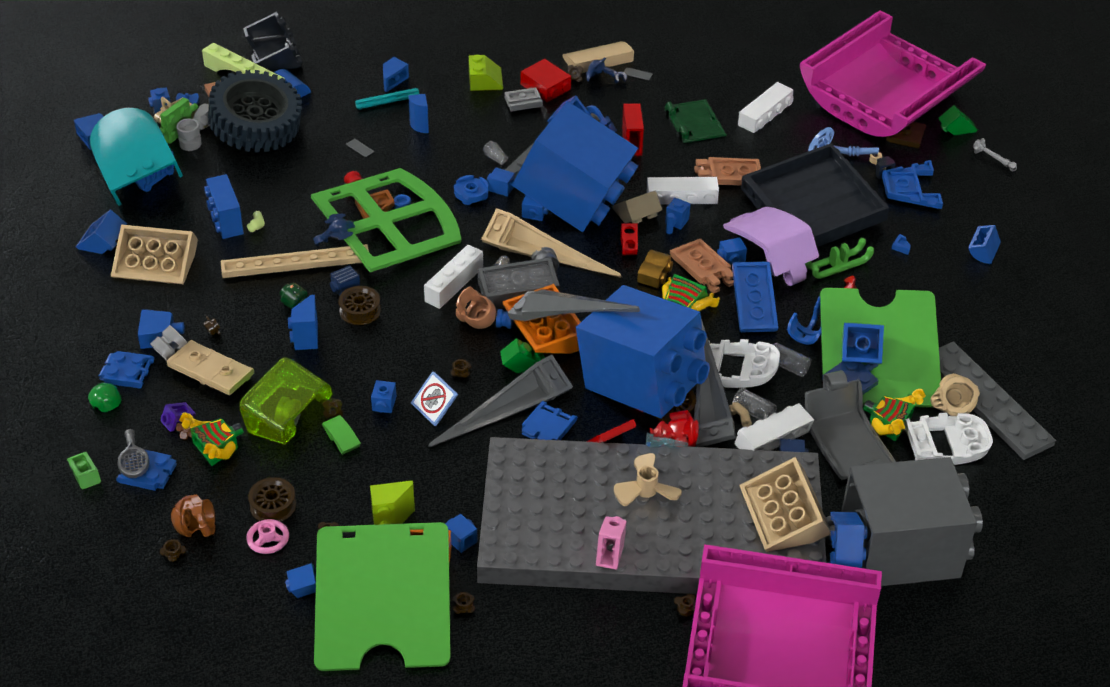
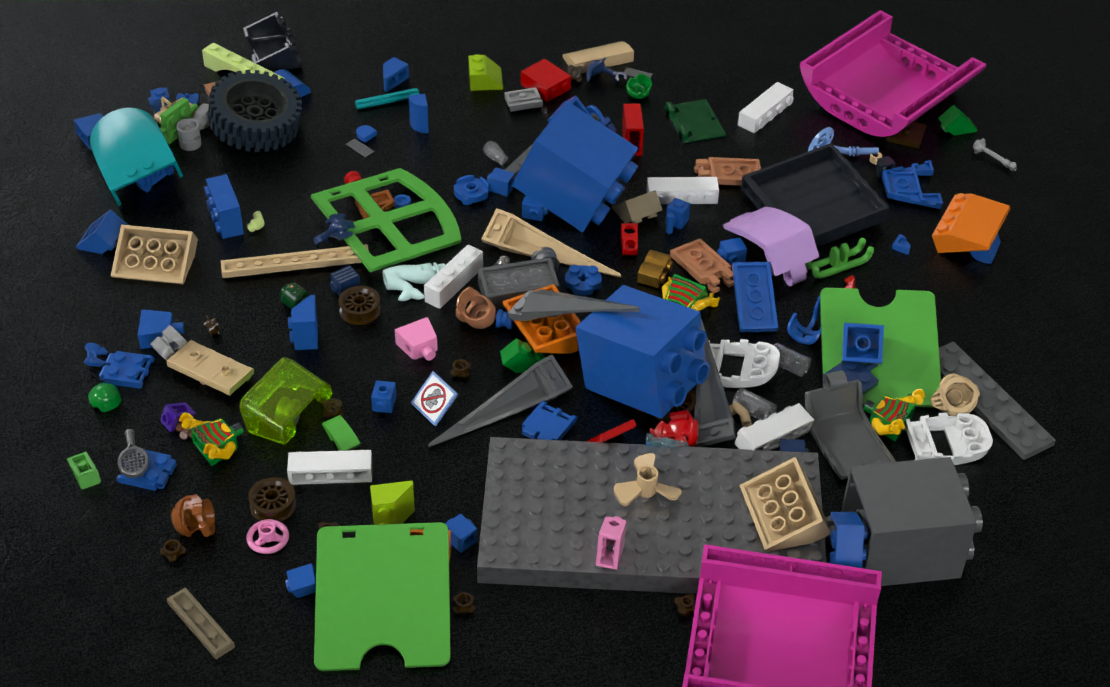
(92, 351): none -> blue piece
(200, 623): none -> dark tan tile
(329, 467): none -> white brick
(365, 133): none -> blue tile
(395, 278): none -> light aqua piece
(417, 339): none -> bright pink torso
(588, 273): none -> blue plate
(639, 86): none -> green hair
(969, 224): none -> orange slope

